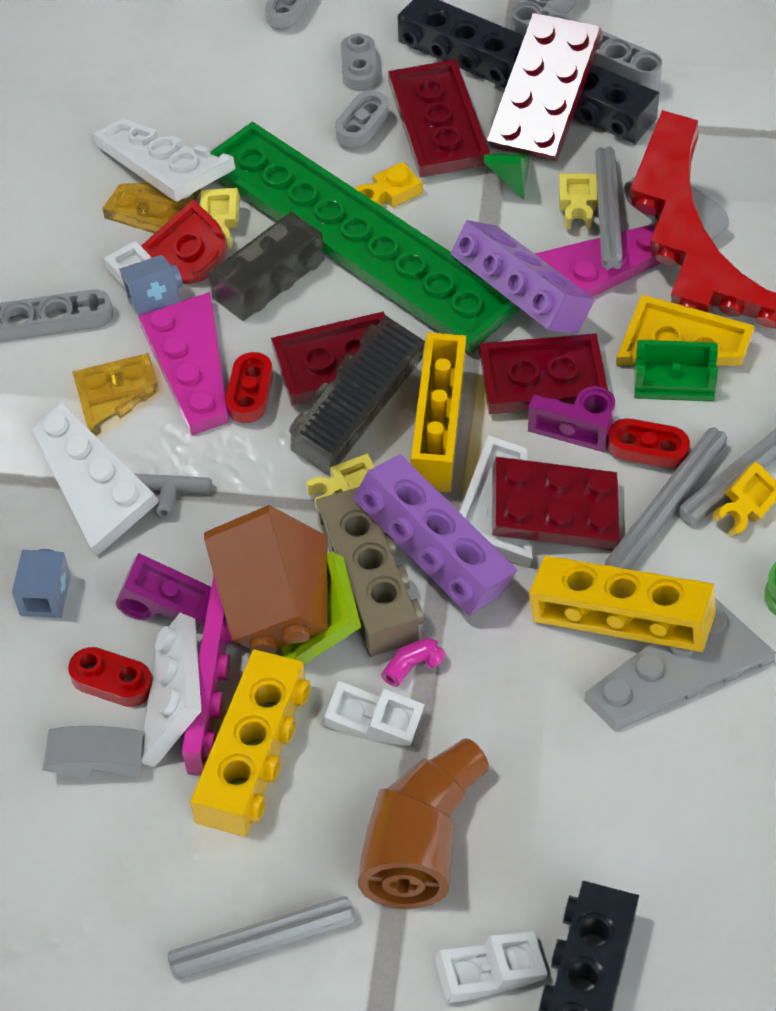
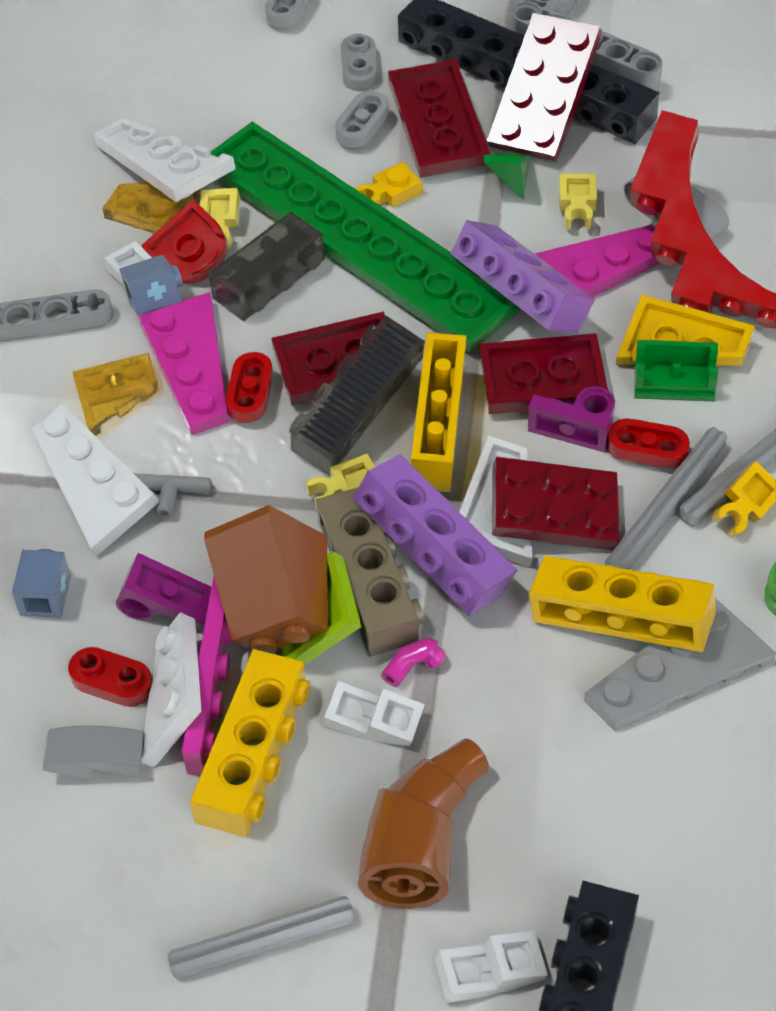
(608, 208): light grey axle -> none

